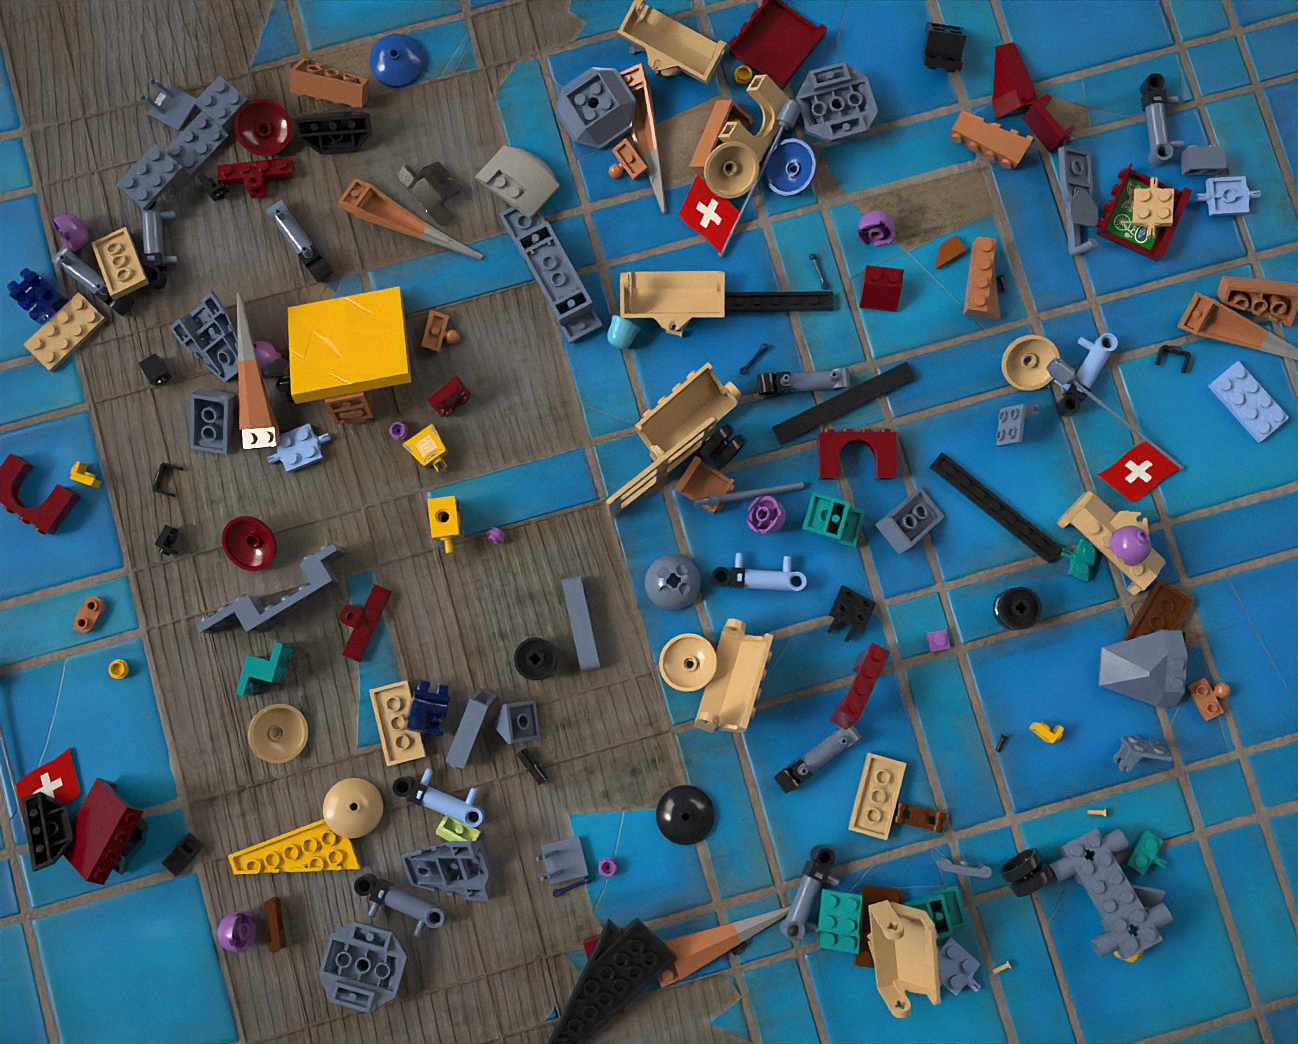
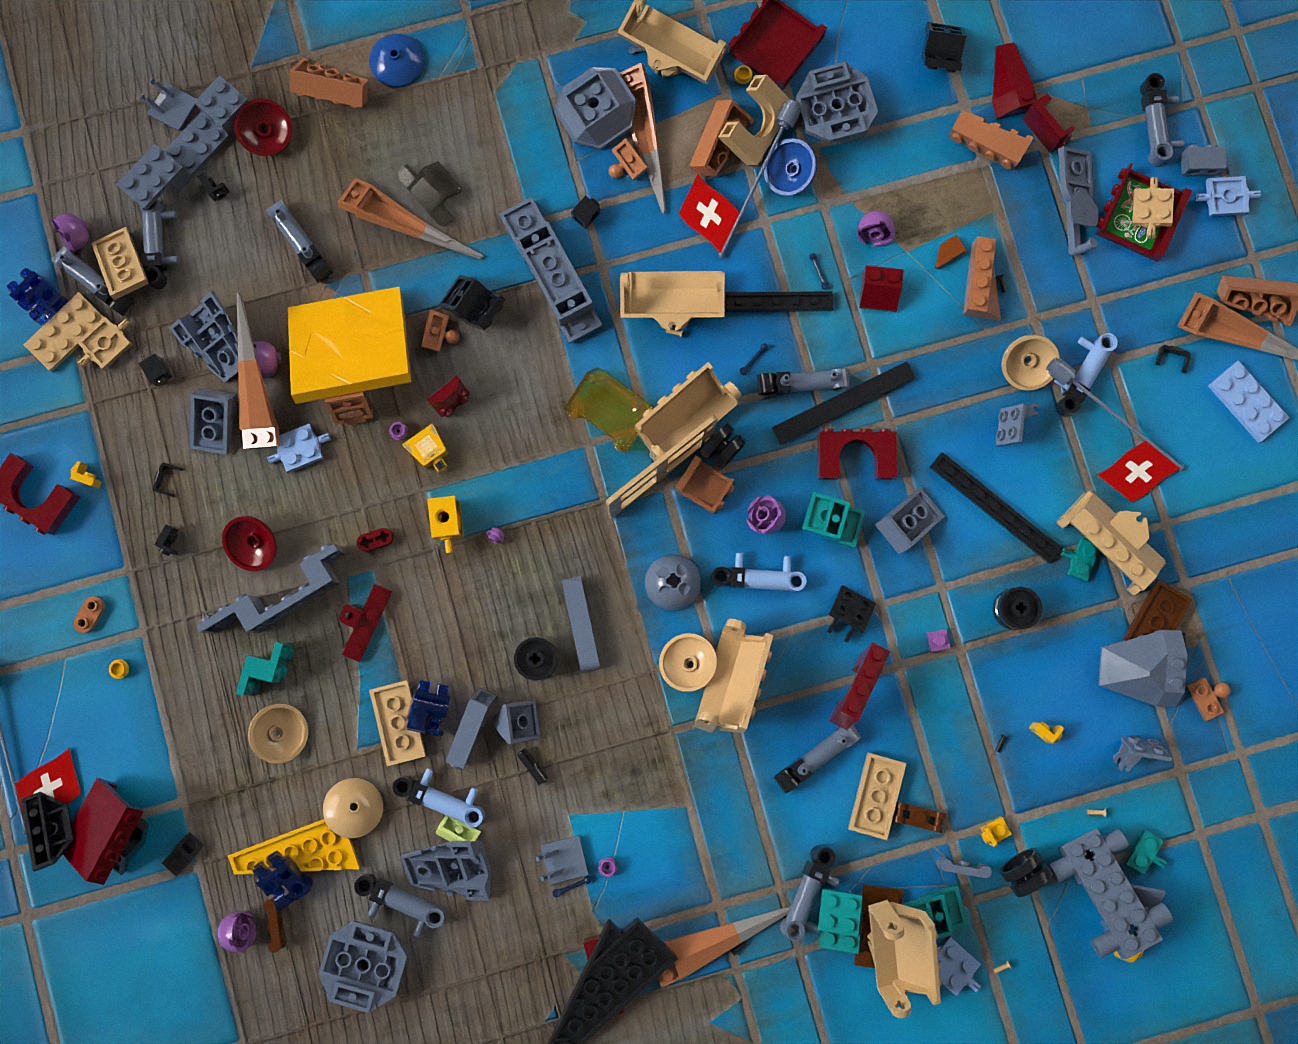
(104, 343): none -> tan plate
(256, 173): dark red plate -> none
(281, 369): black piece -> none
(285, 873): none -> clear blue hips
(334, 131): black wedge -> none
(373, 535): none -> dark red beam
(472, 302): none -> black bracket
(519, 179): light grey slope -> none
(586, 212): none -> black brick
(609, 407): none -> clear yellow windscreen
(622, 332): medium azure hair -> none
(685, 800): black dish -> none
(714, 499): sand blue bar -> none
(738, 177): tan dish -> none
(995, 831): none -> yellow bracket
(1131, 544): medium lavender cylinder -> none

